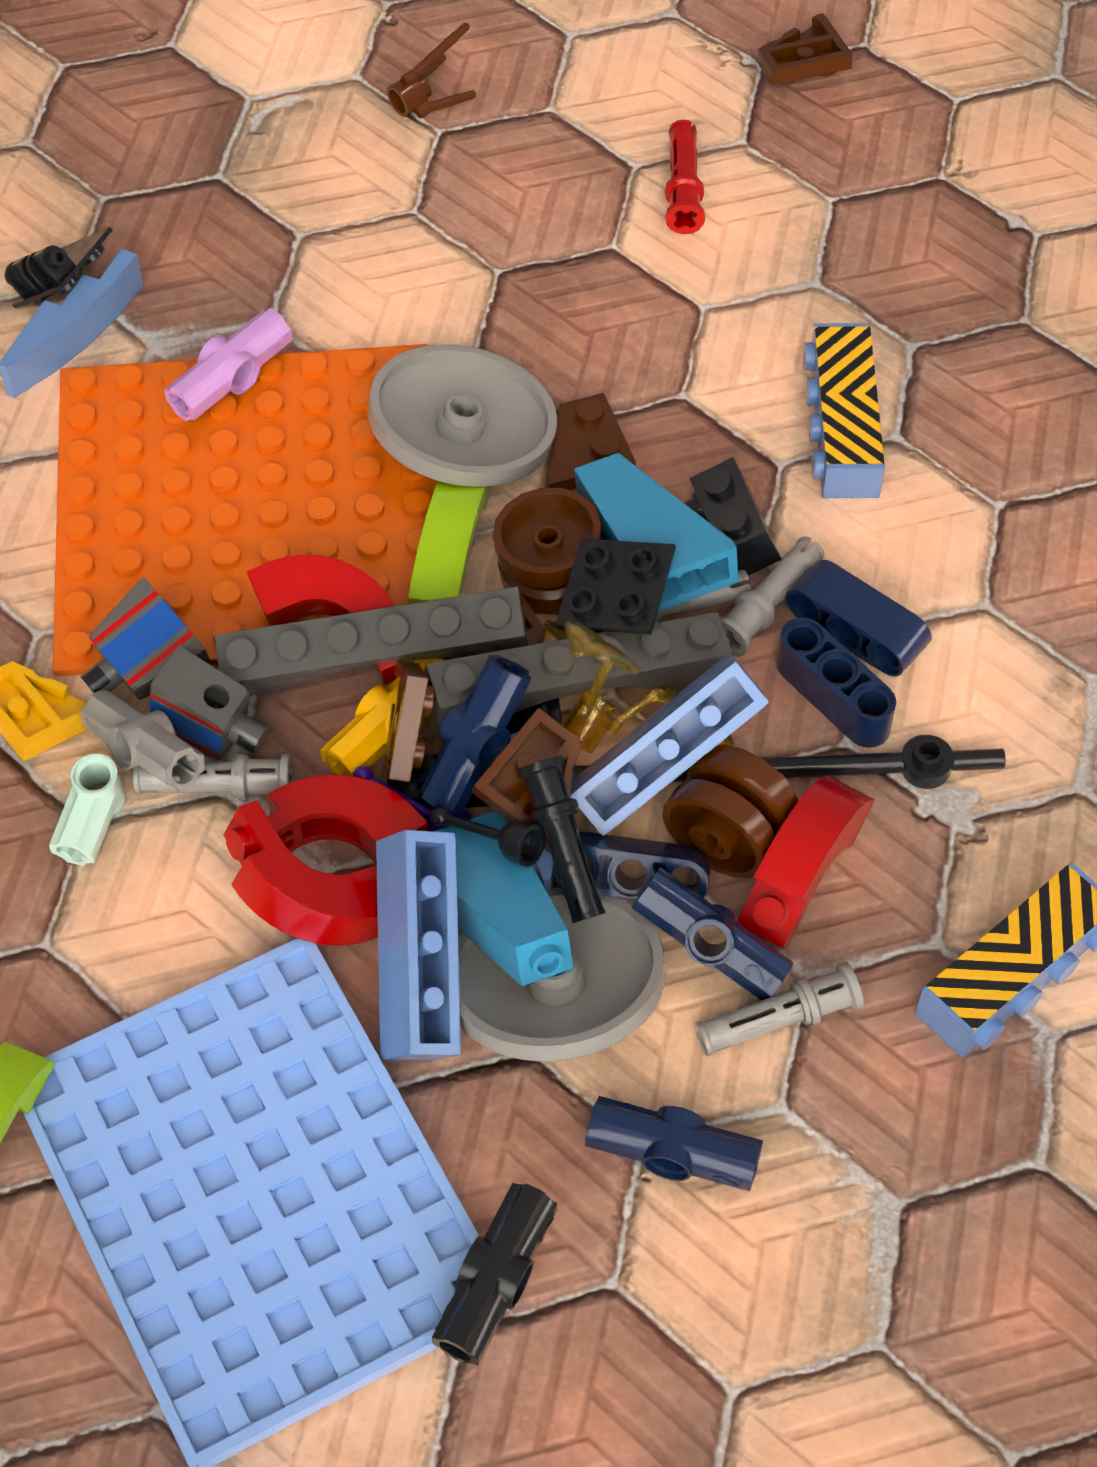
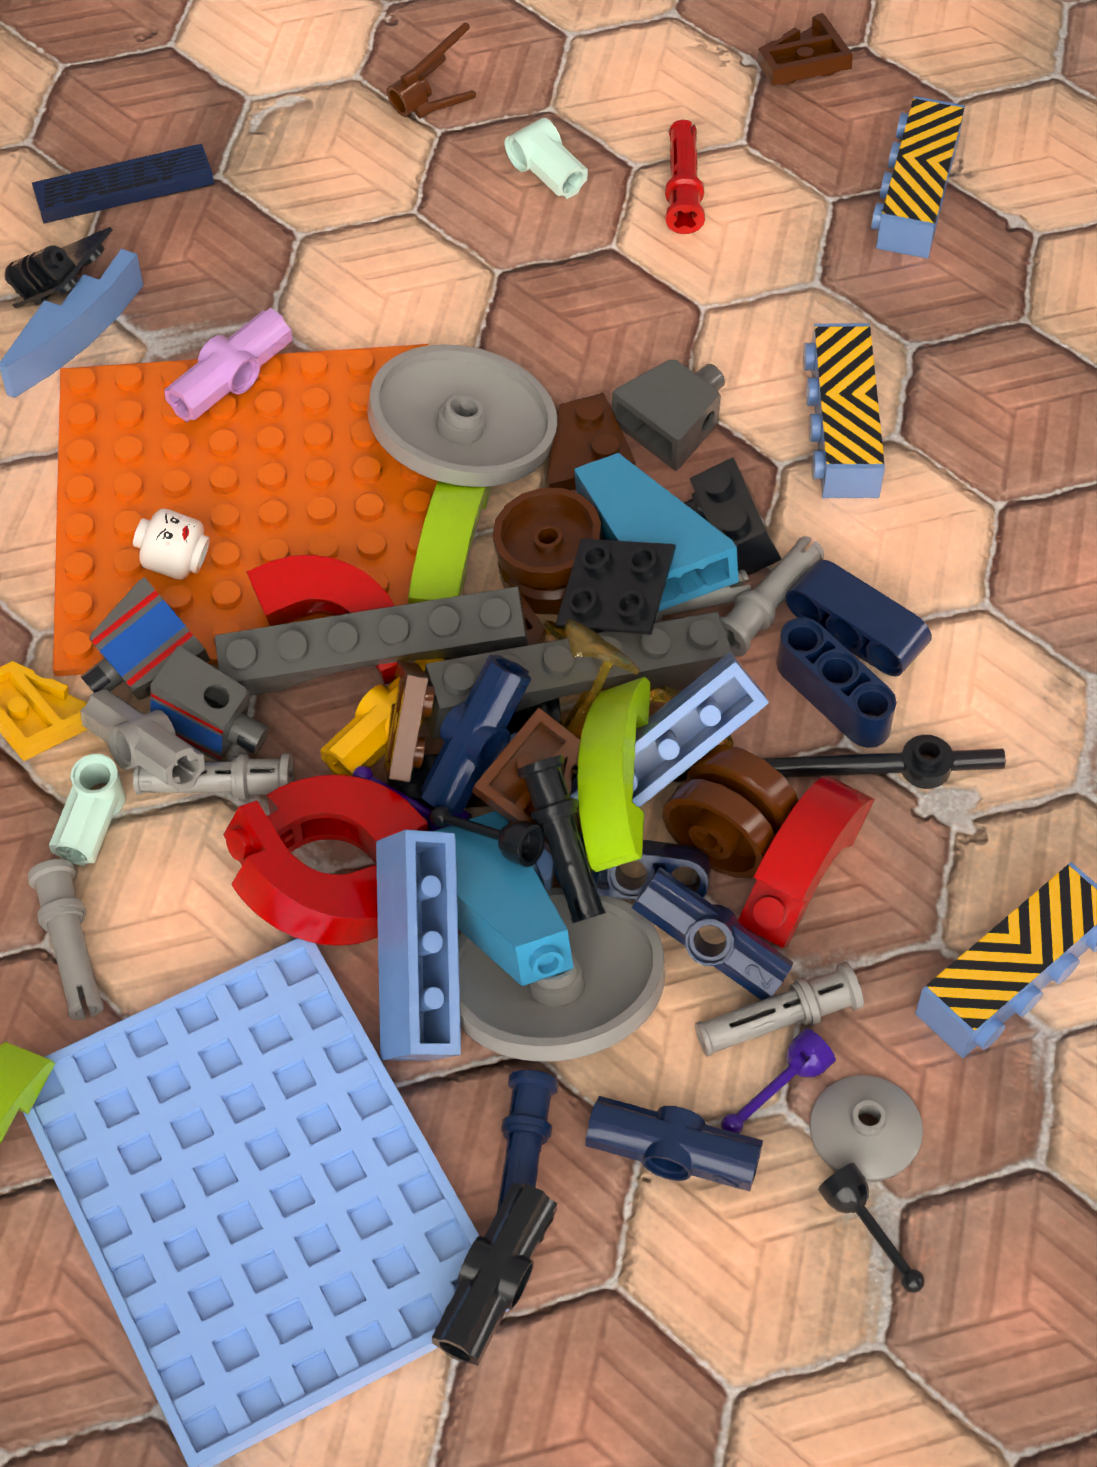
(62, 917): none -> light grey pin
(122, 183): none -> dark blue tile
(171, 544): none -> white head
(526, 1127): none -> dark blue pin
(542, 152): none -> light aqua piece
(606, 775): none -> lime slope
(670, 409): none -> dark grey torso
(806, 1056): none -> dark purple hinge
(848, 1193): none -> black hinge
(878, 1149): none -> light grey dish
(919, 176): none -> brick

